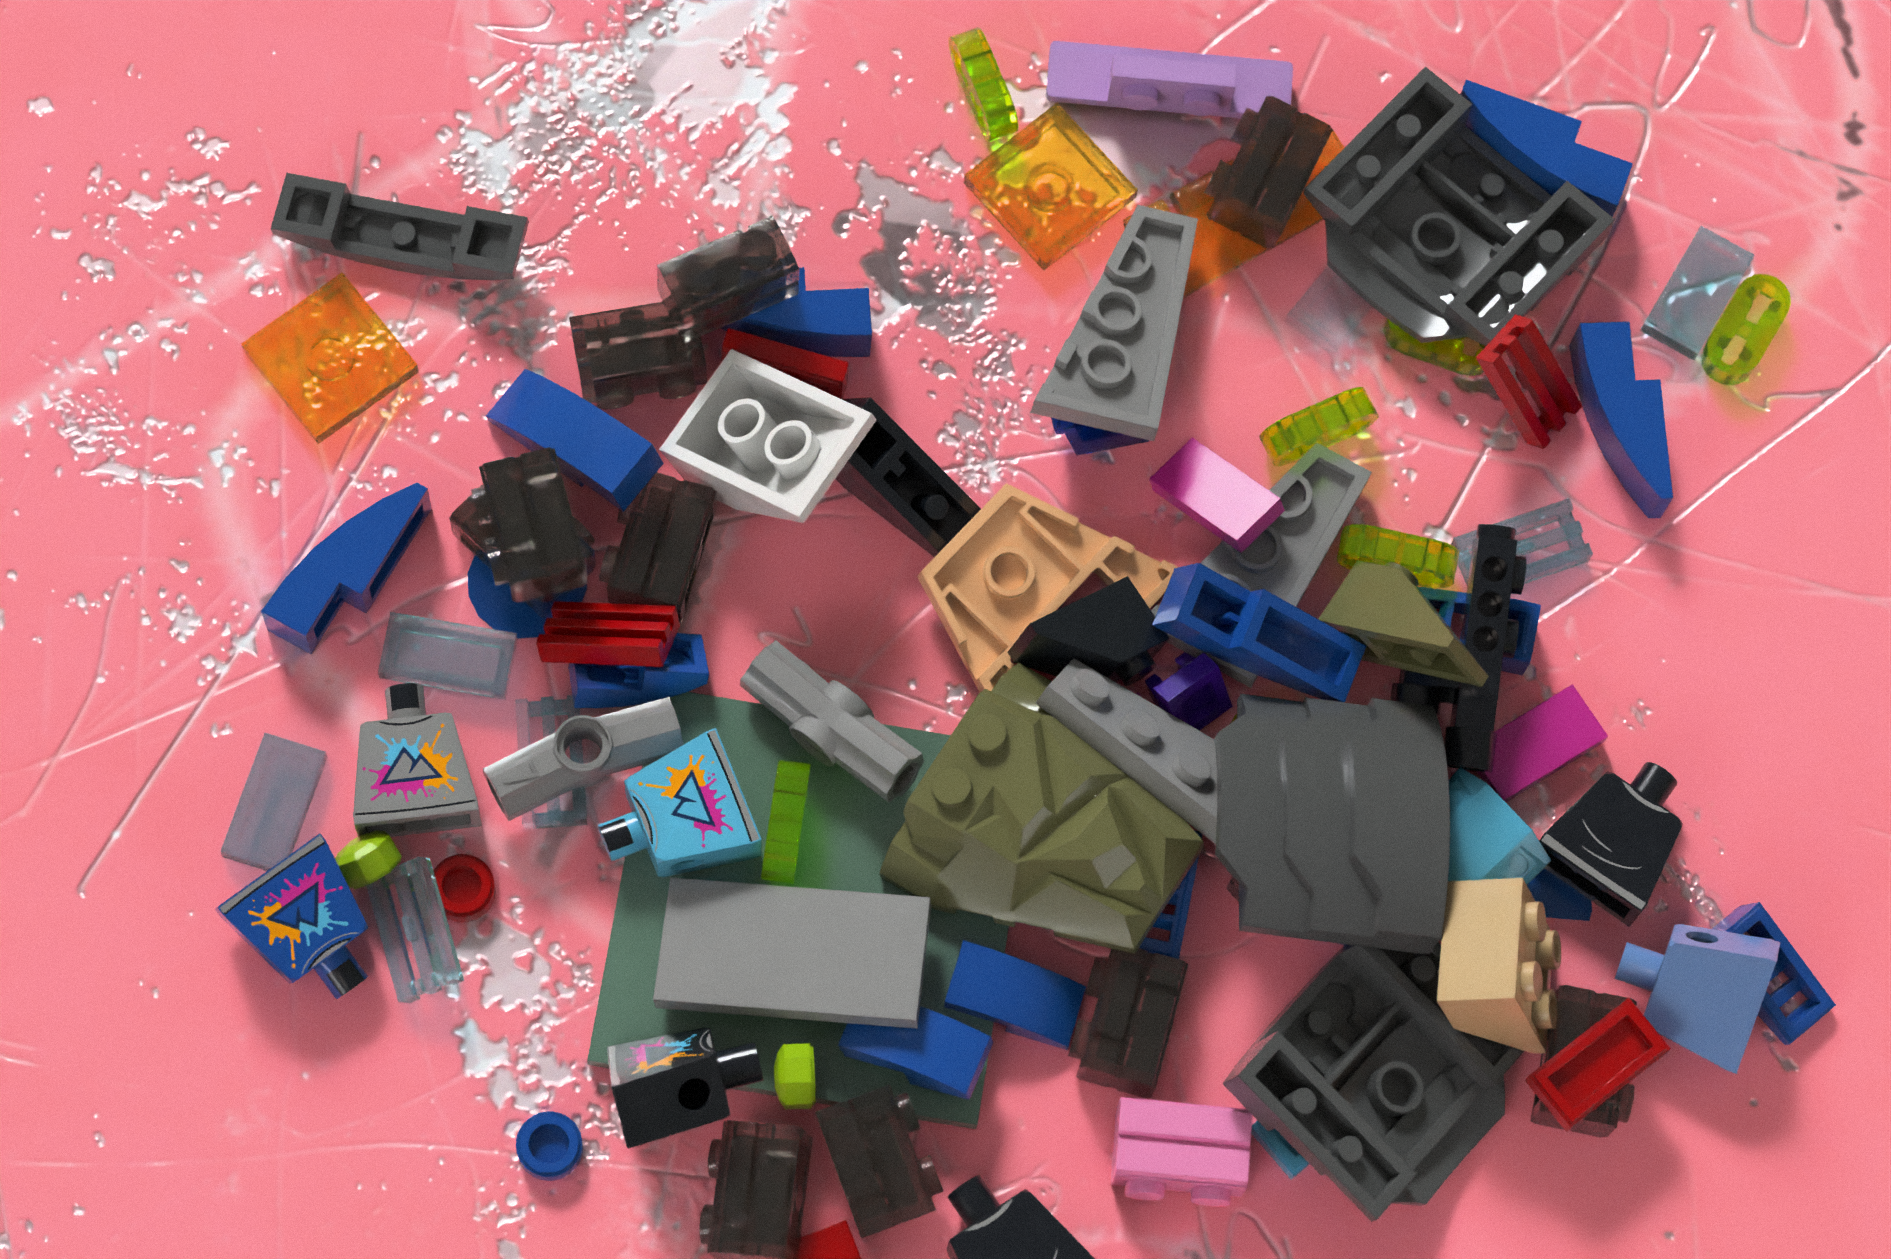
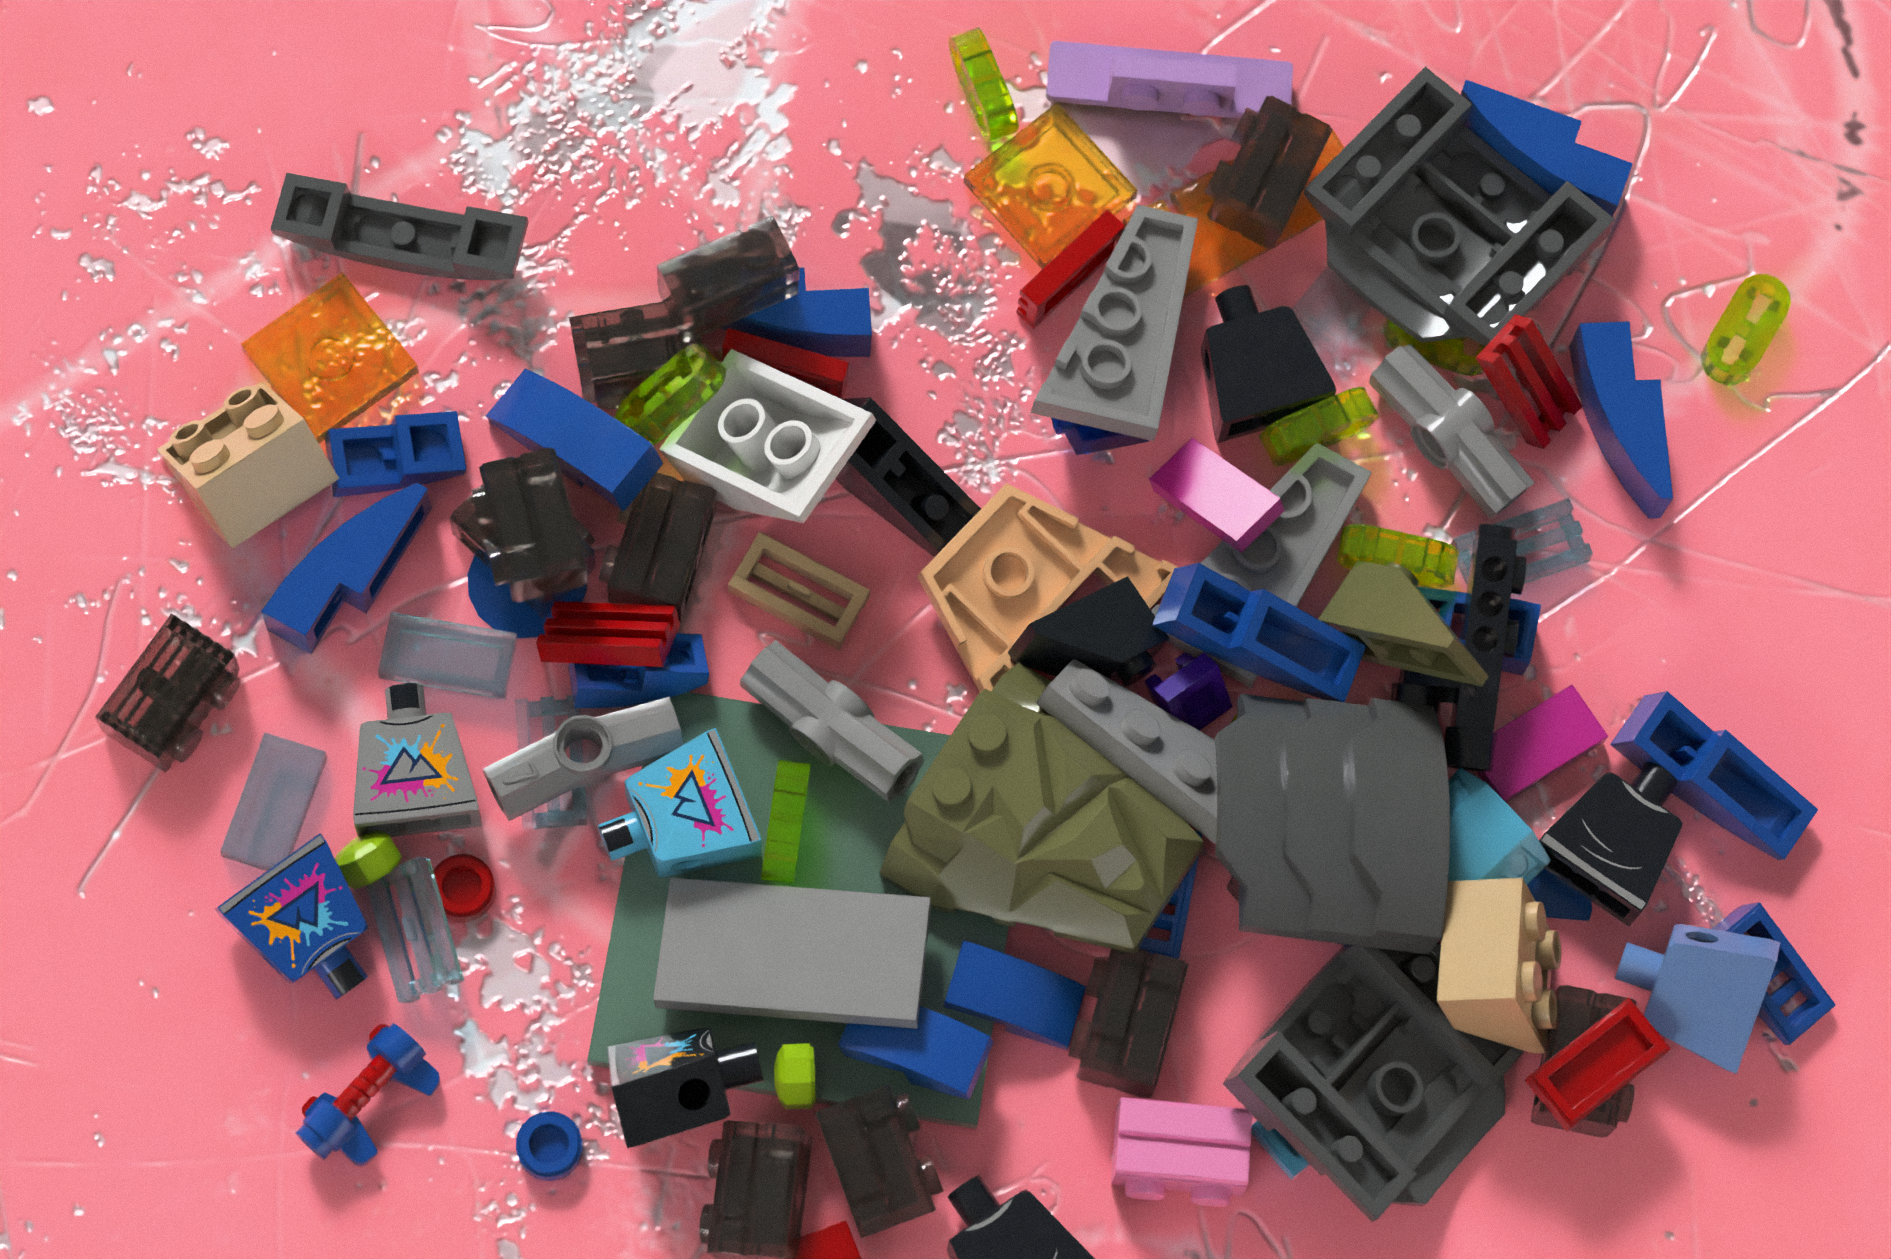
(170, 694): none -> clear smoke brick
(247, 462): none -> tan slope
(333, 1121): none -> blue piece
(396, 455): none -> blue slope
(672, 393): none -> clear neon green beam
(787, 612): none -> tan tile
(1069, 269): none -> red tile
(1258, 366): none -> black torso
(1451, 429): none -> light grey piece
(1697, 292): clear light blue tile -> none
(1716, 774): none -> blue slope

